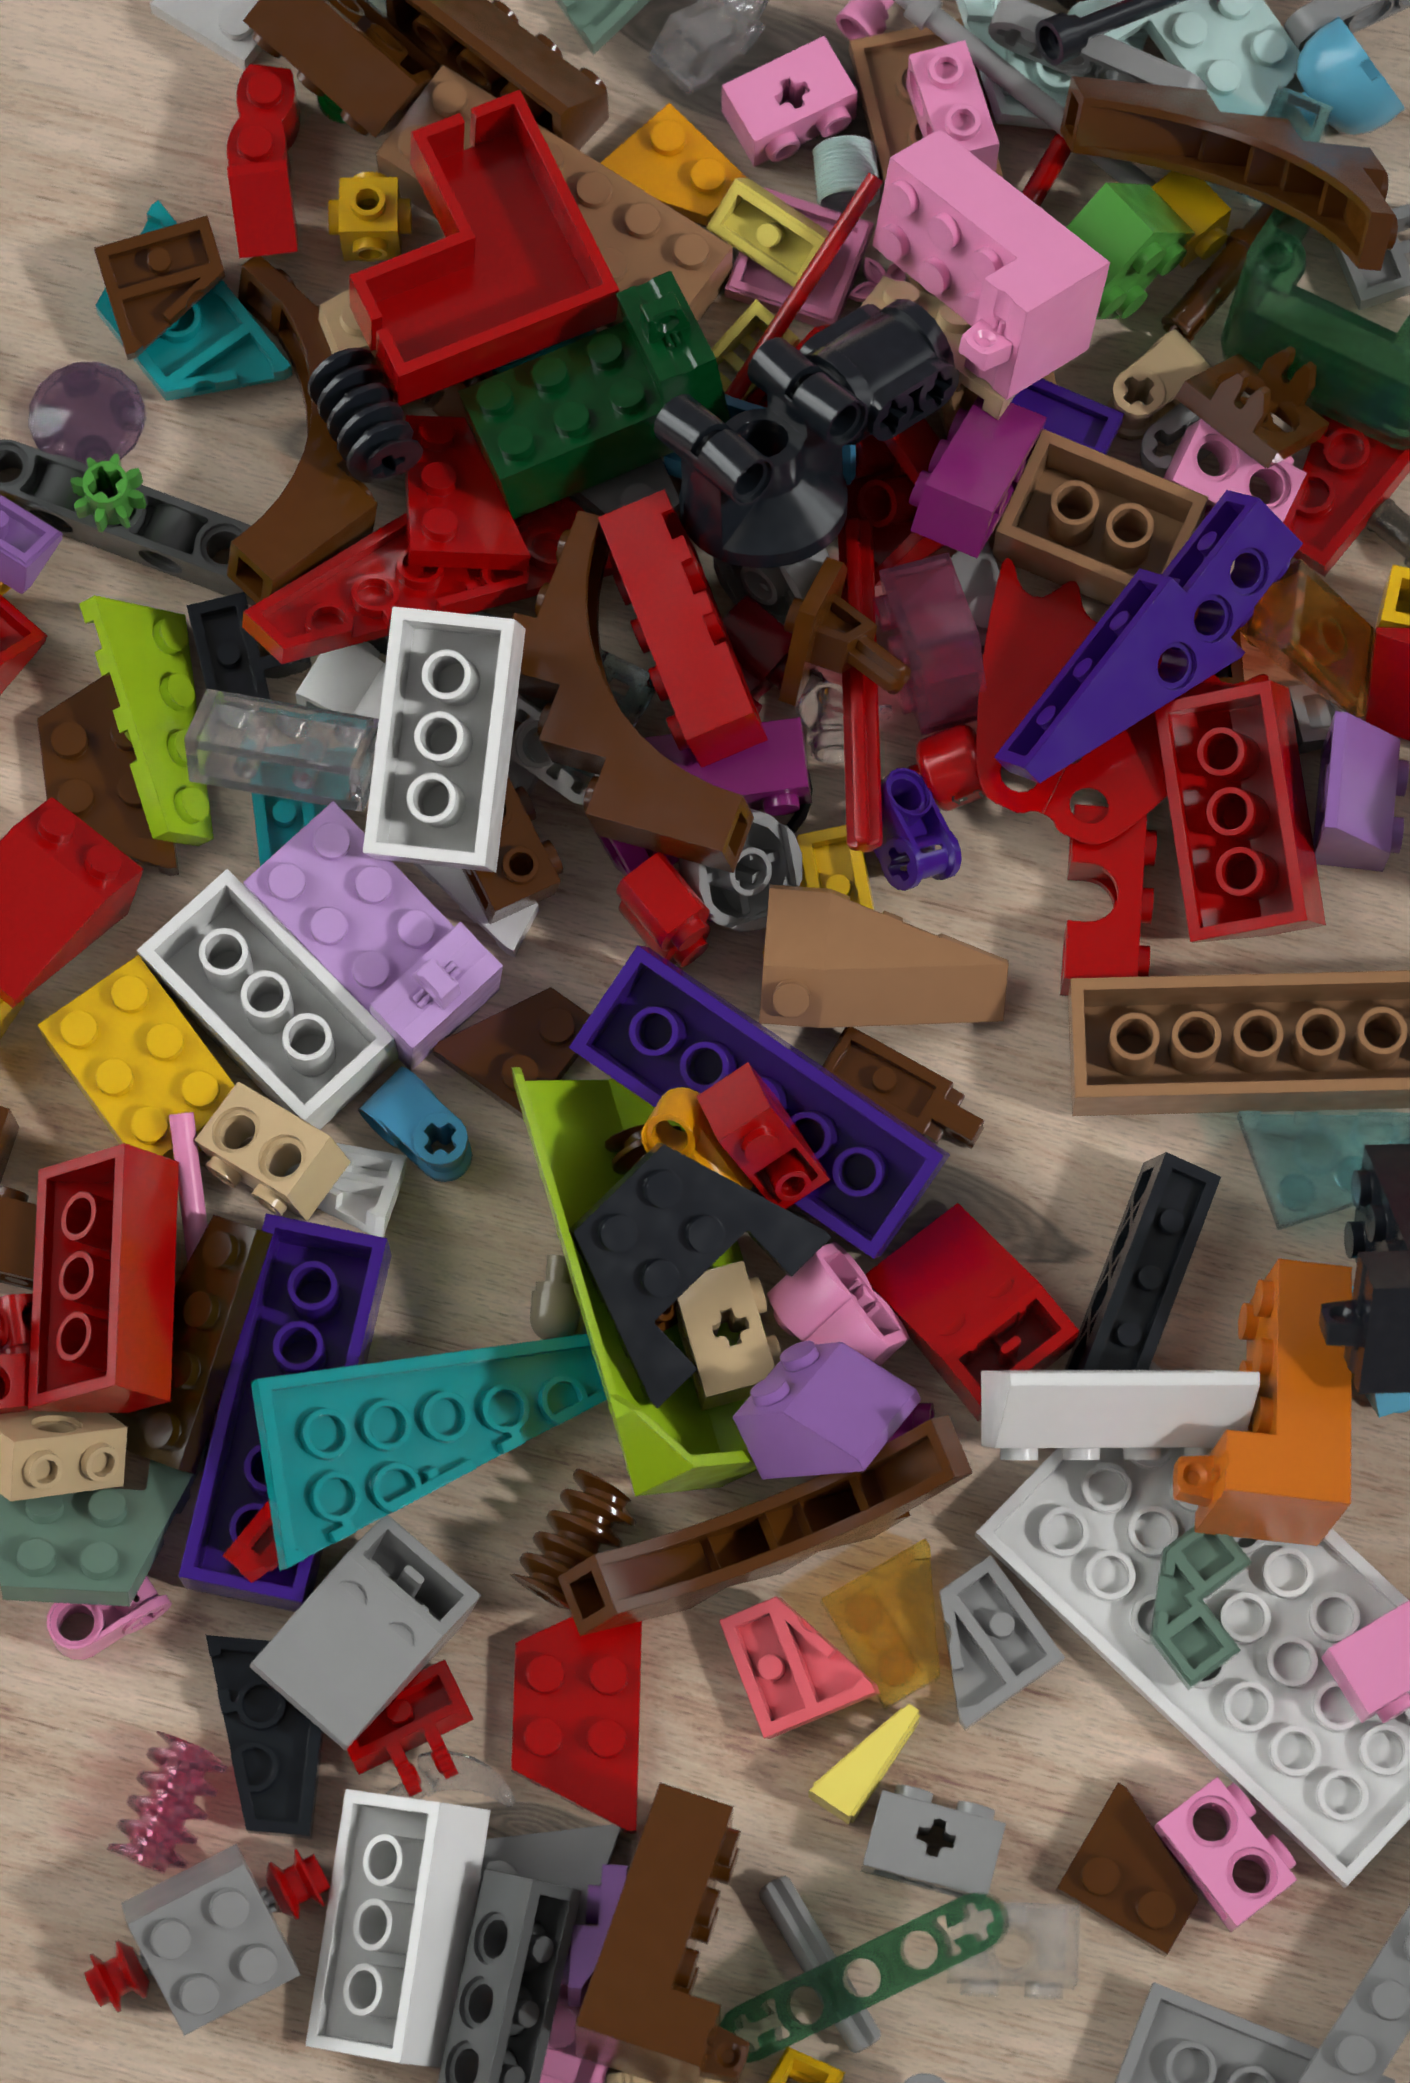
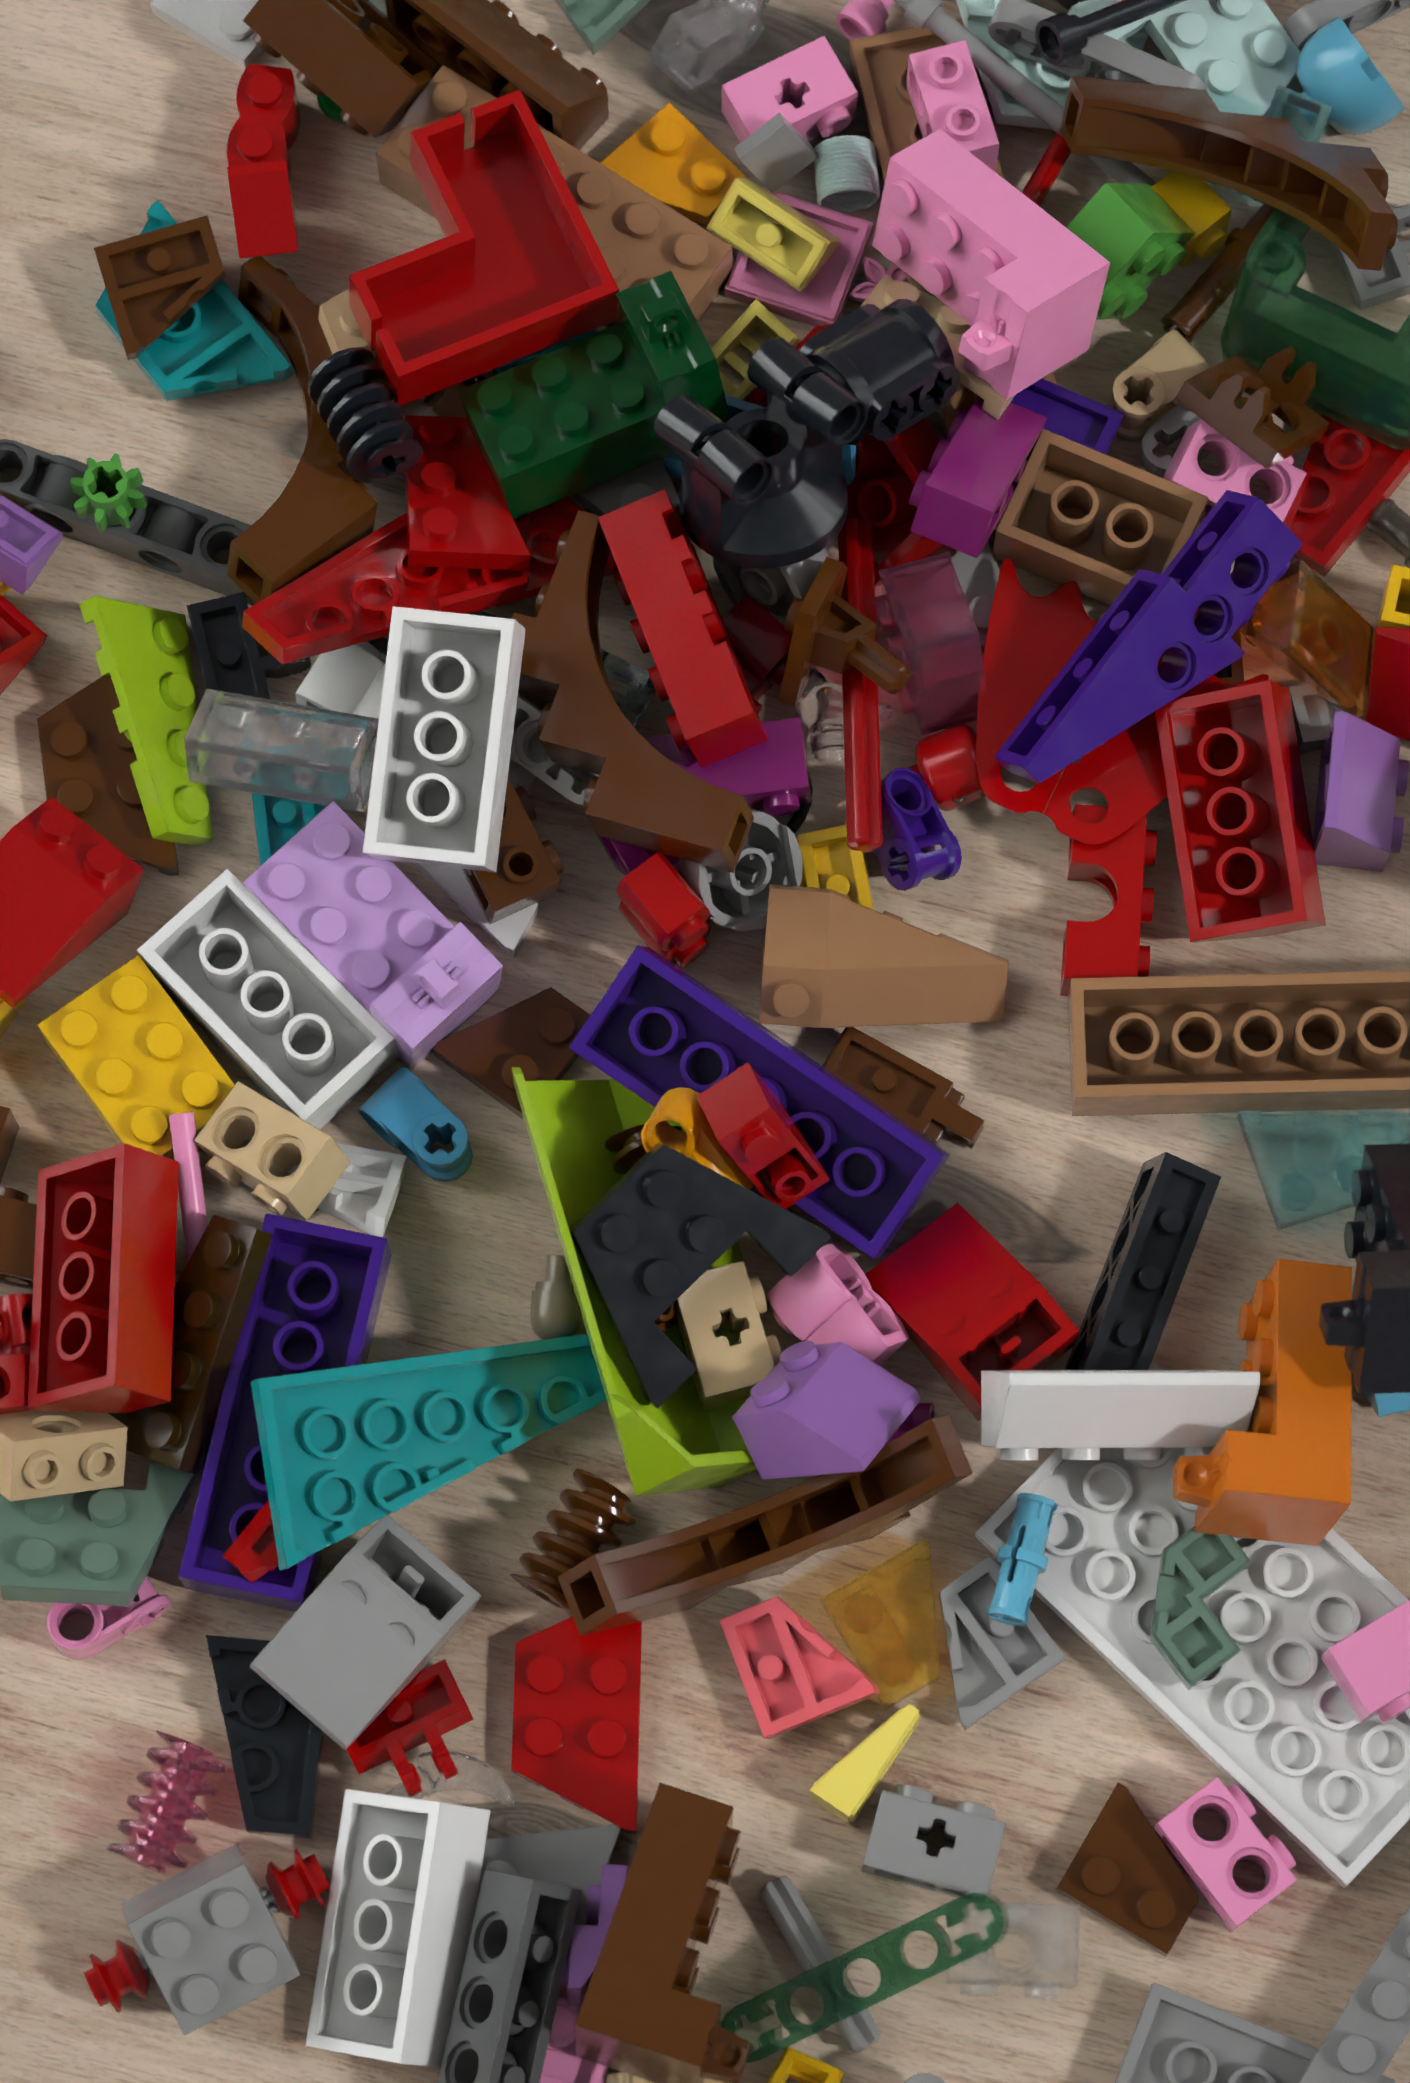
(87, 412): clear purple dish -> none
(370, 217): yellow brick -> none
(775, 152): none -> light grey tile
(810, 276): red axle -> none
(1022, 1559): none -> medium azure pin

